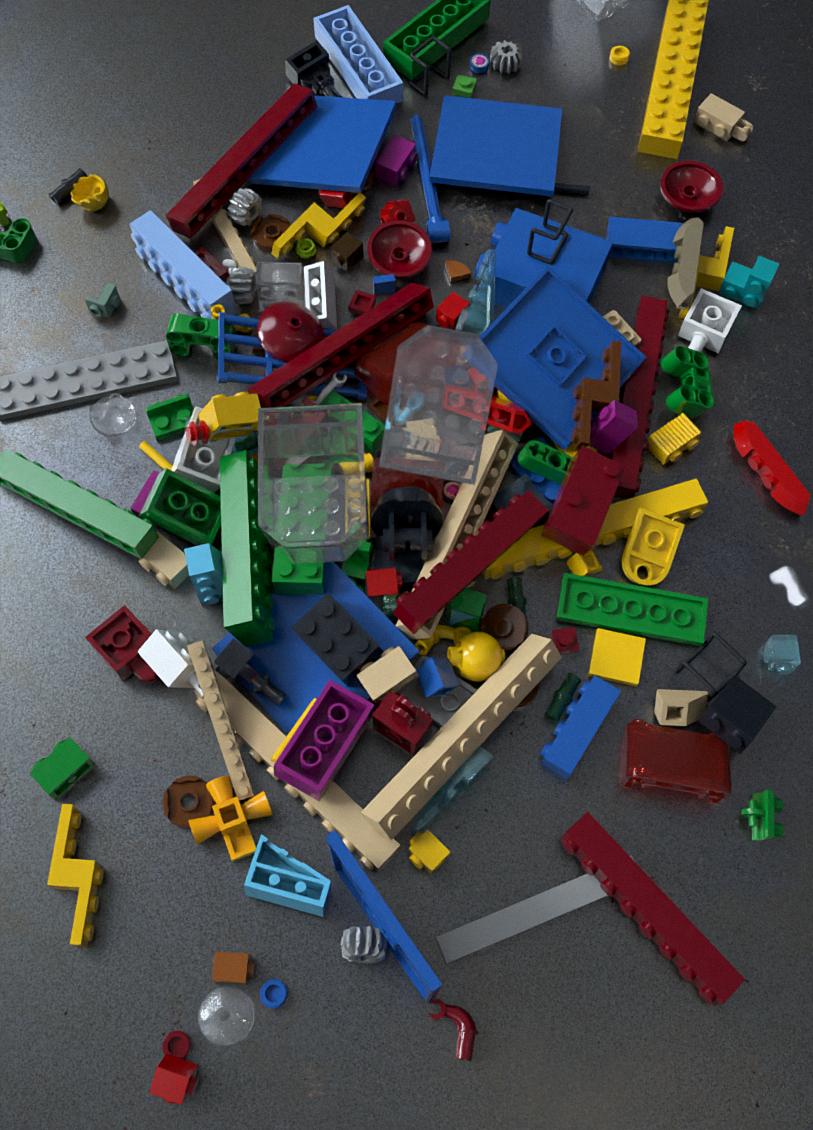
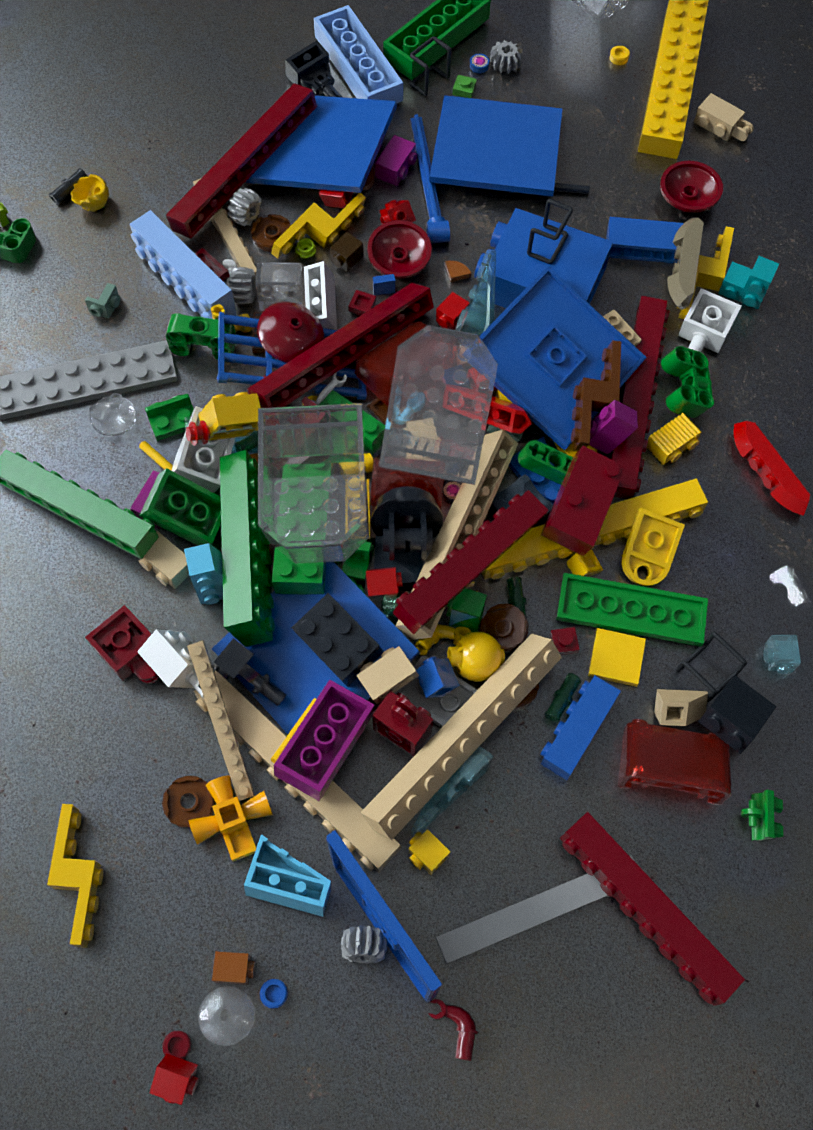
(61, 768): green brick -> none

